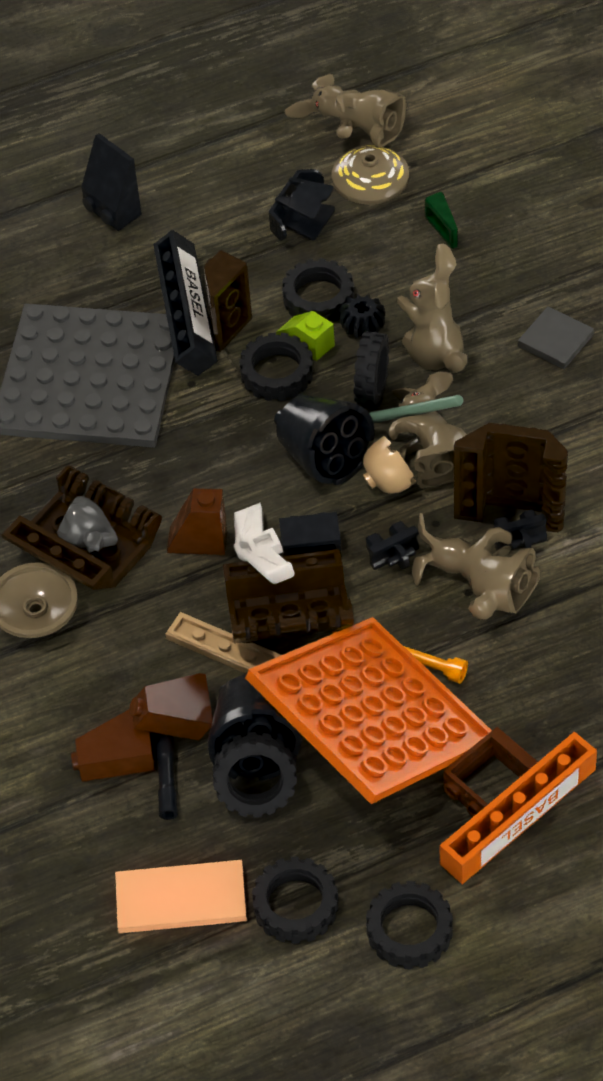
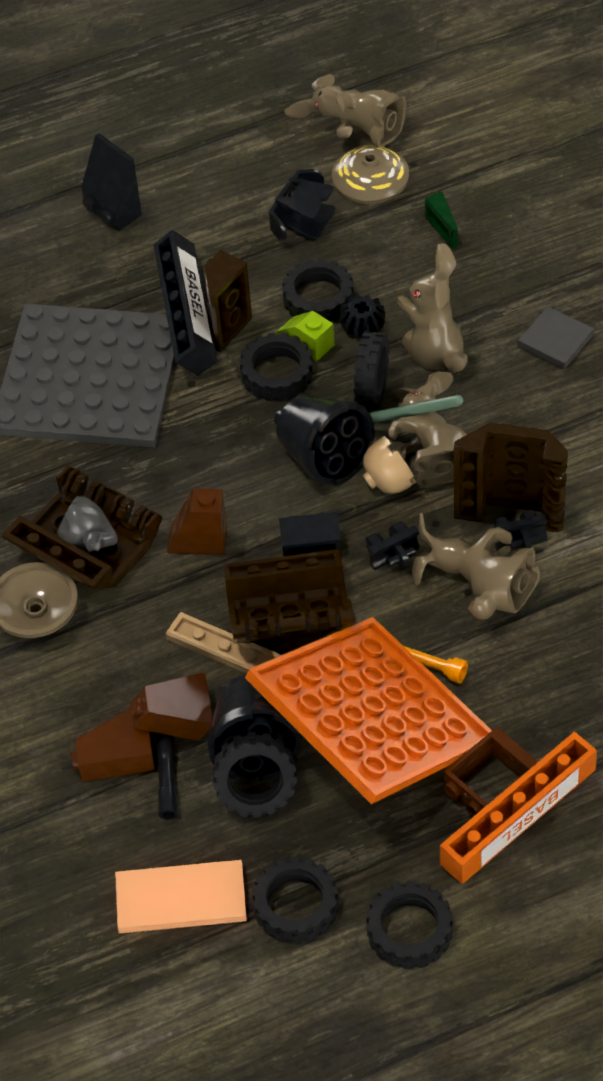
(260, 546): white plate -> none

